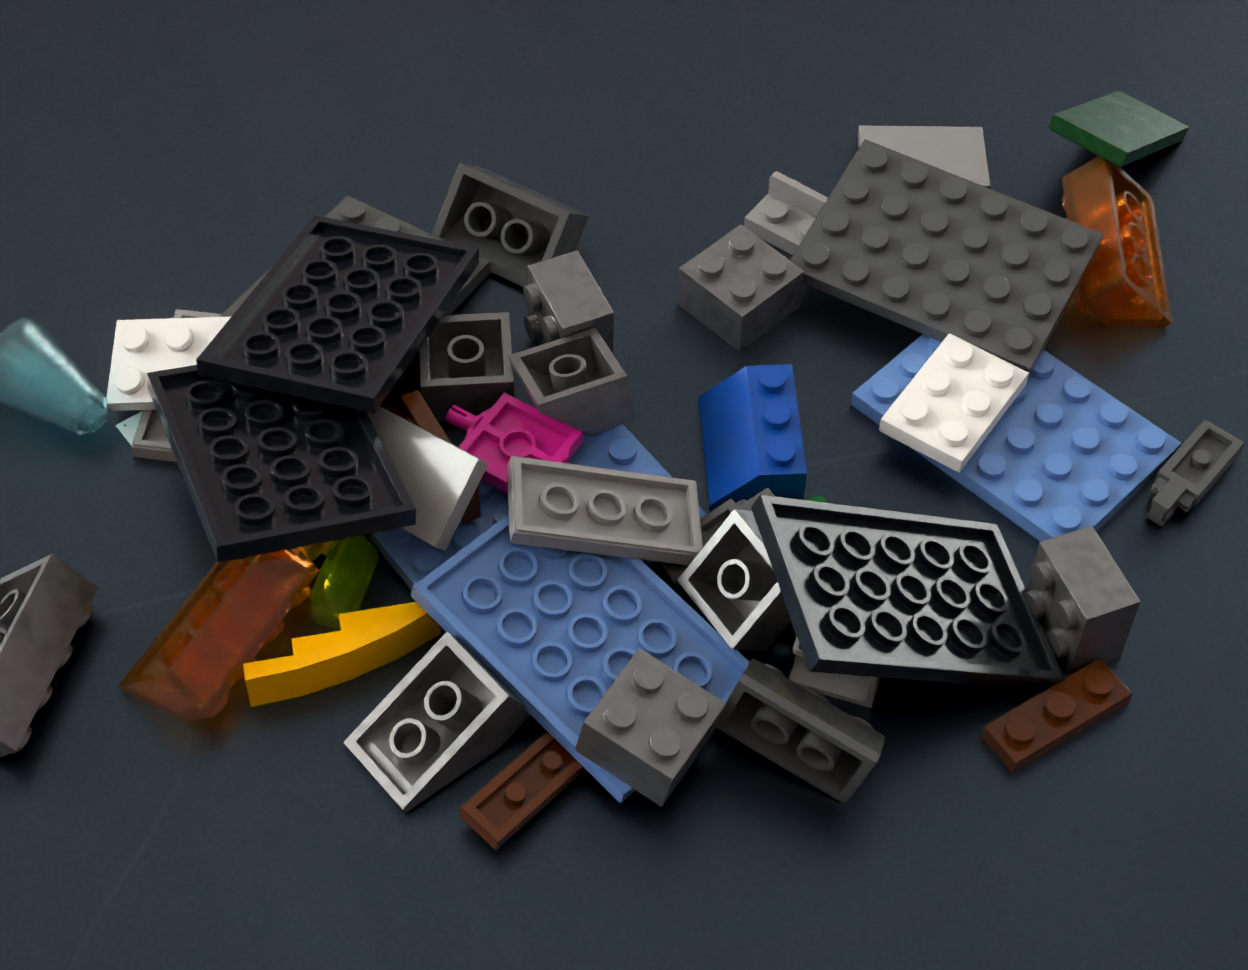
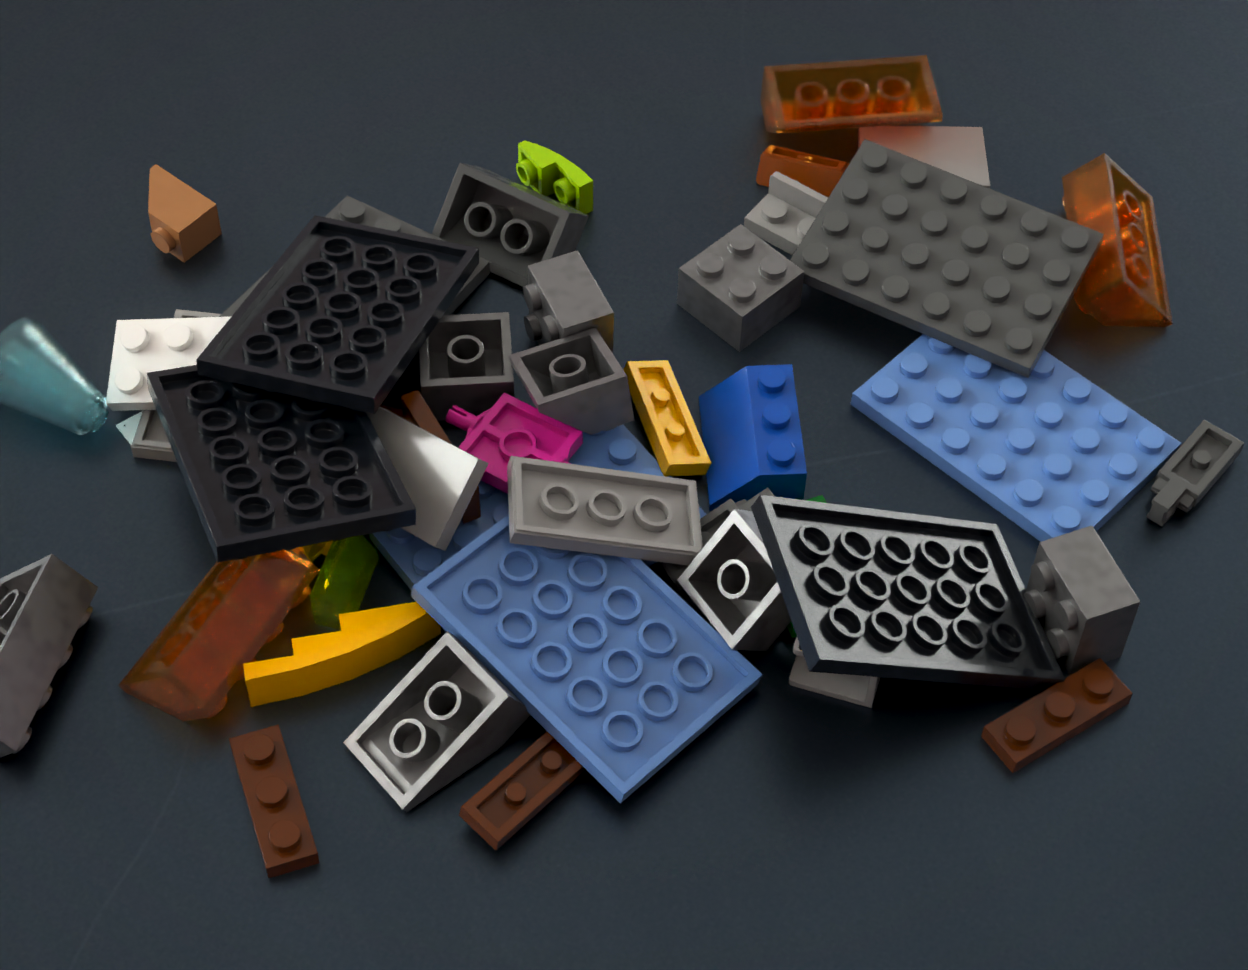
(180, 216): none -> medium nougat slope
(274, 801): none -> reddish brown plate
(552, 173): none -> lime slope
(649, 726): flat silver brick -> none
(666, 418): none -> yellow plate
(800, 731): dark grey slope -> none
(808, 169): none -> dark orange slope
(849, 94): none -> clear orange slope
(953, 402): white plate -> none
(1118, 128): dark green tile -> none

